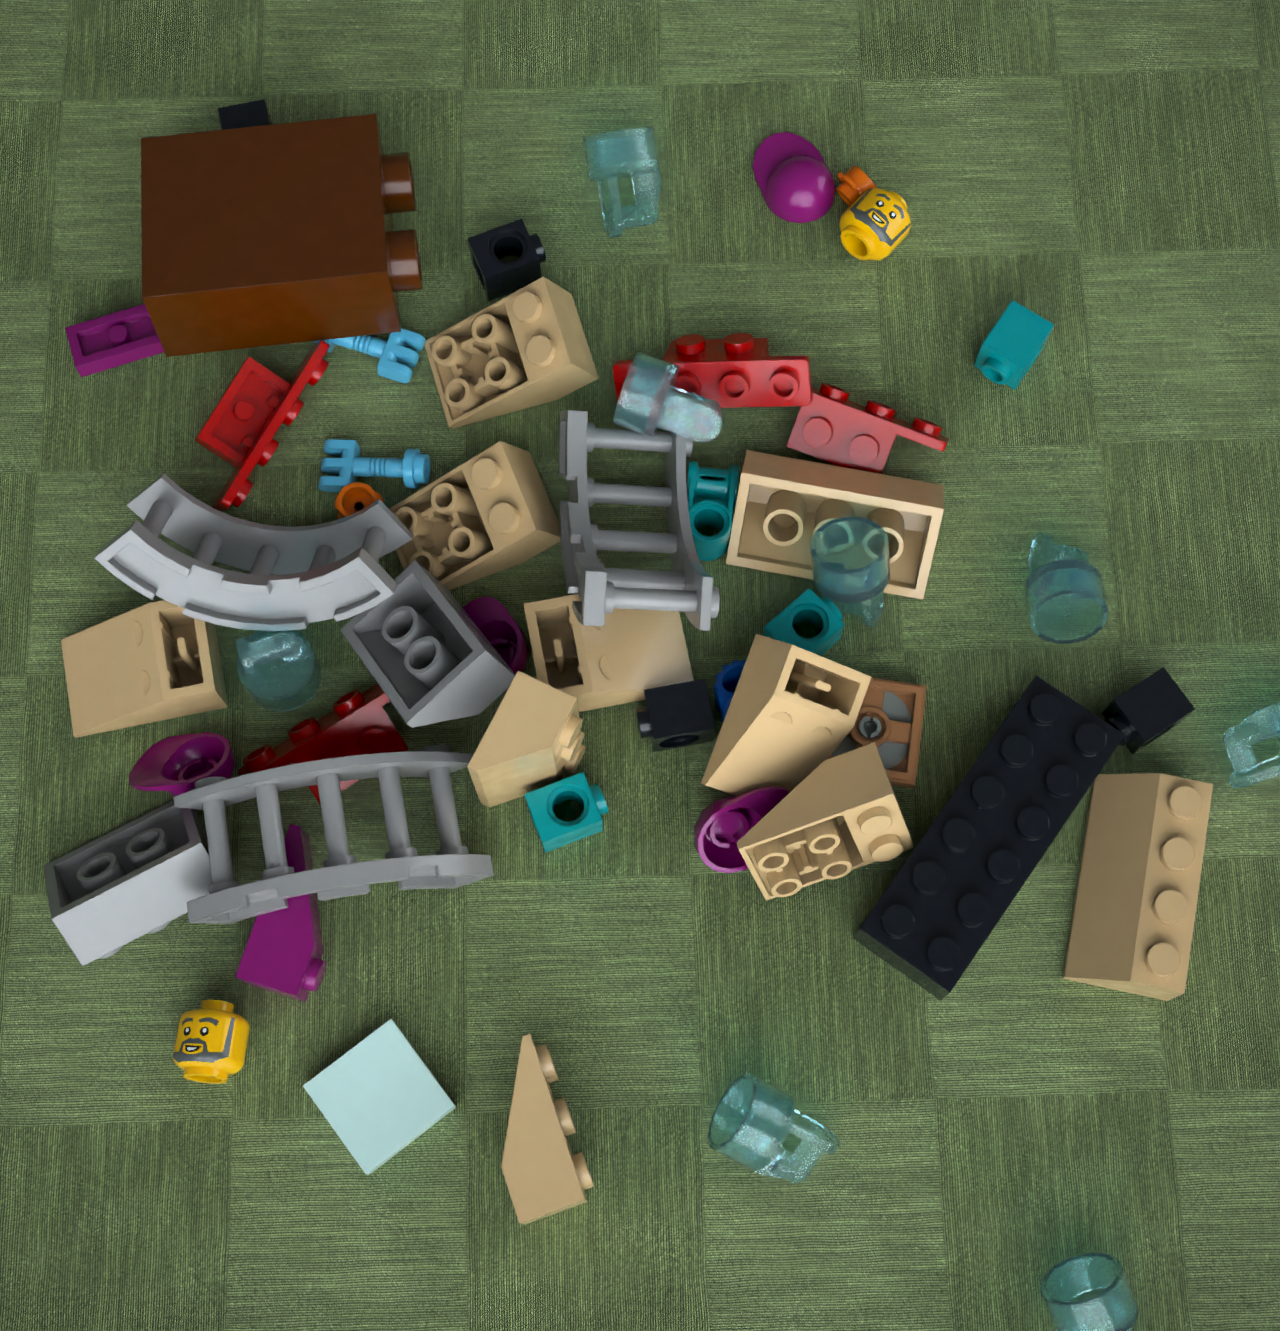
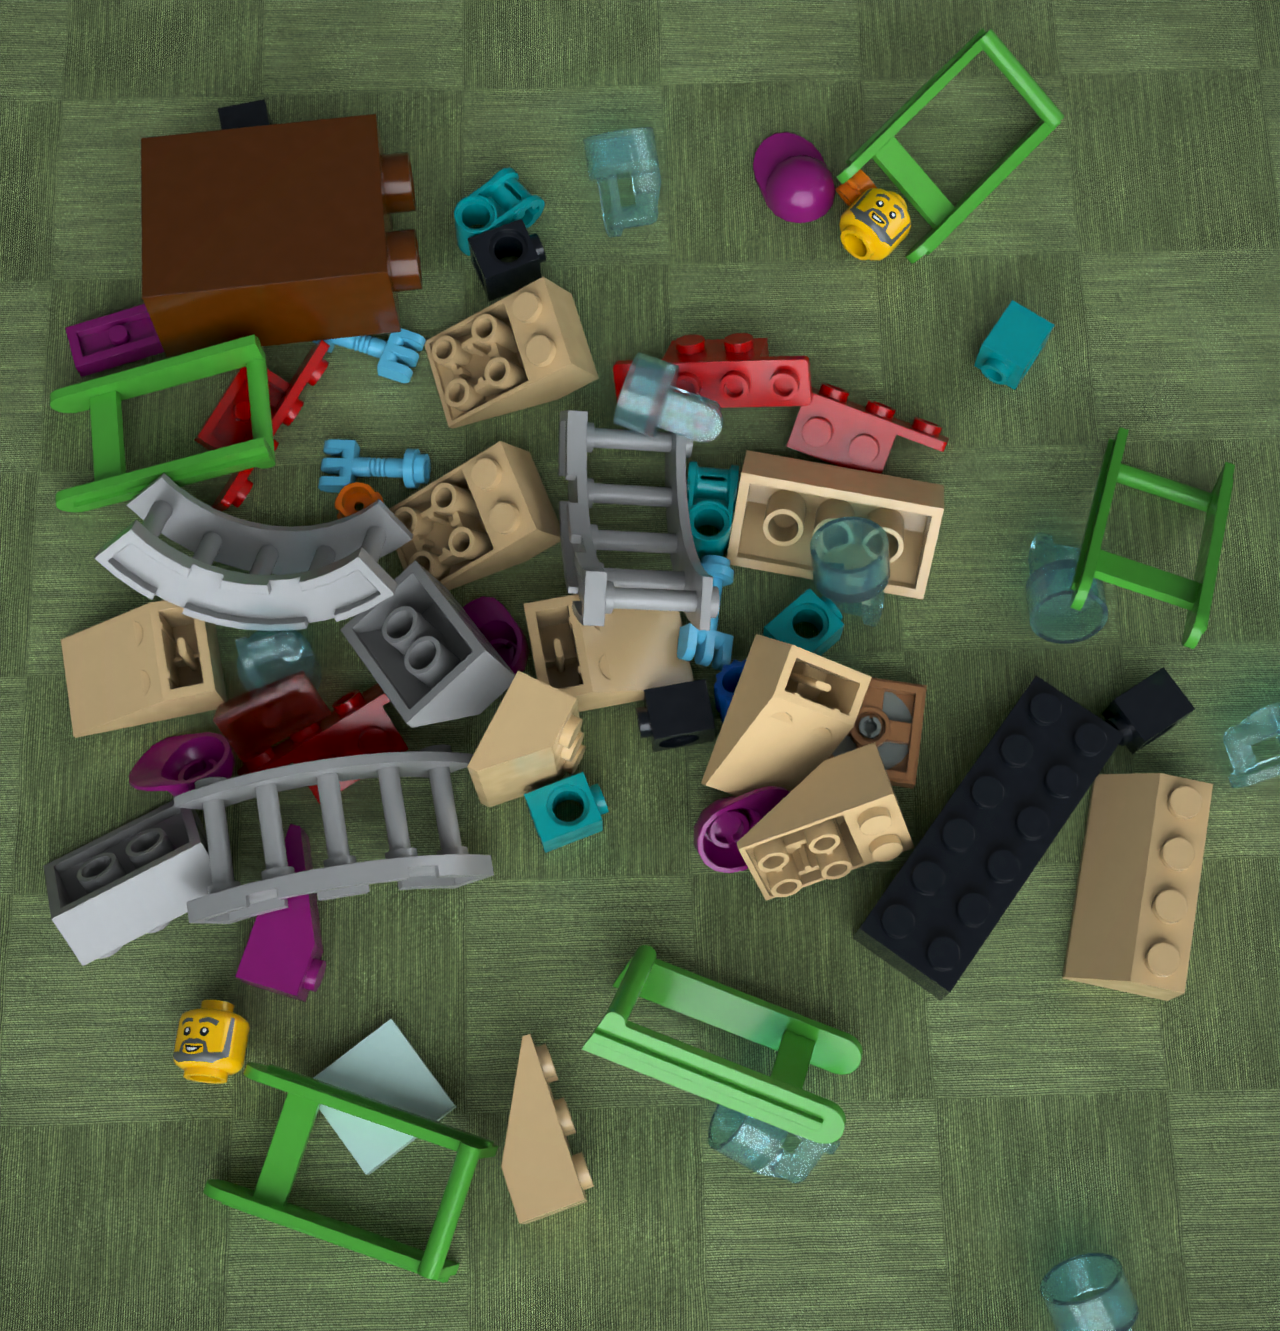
(104, 400): none -> bright green piece
(270, 714): none -> clear red slope
(287, 1150): none -> bright green piece
(494, 205): none -> teal piece
(711, 644): none -> medium azure hinge
(770, 1098): none -> bright green piece
(911, 178): none -> bright green piece
(1141, 578): none -> bright green piece

